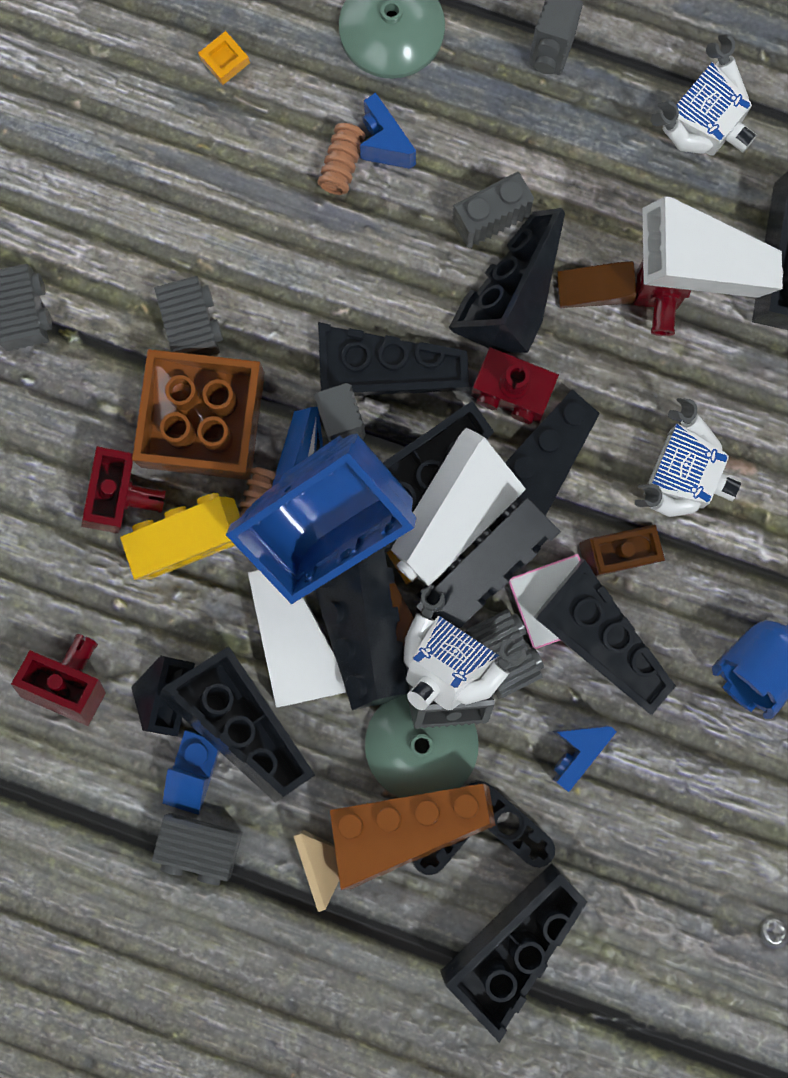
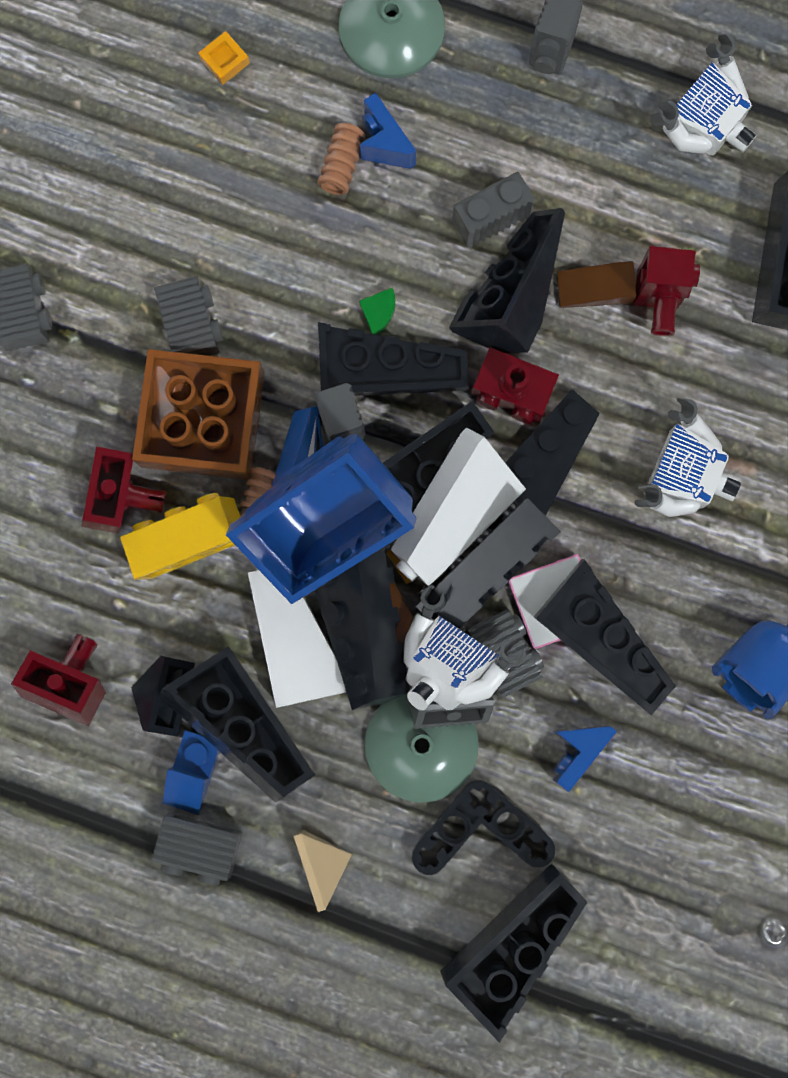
(378, 310): none -> green tile
(397, 831): dark orange wedge -> none
(622, 550): reddish brown slope -> none
(704, 254): white slope -> none

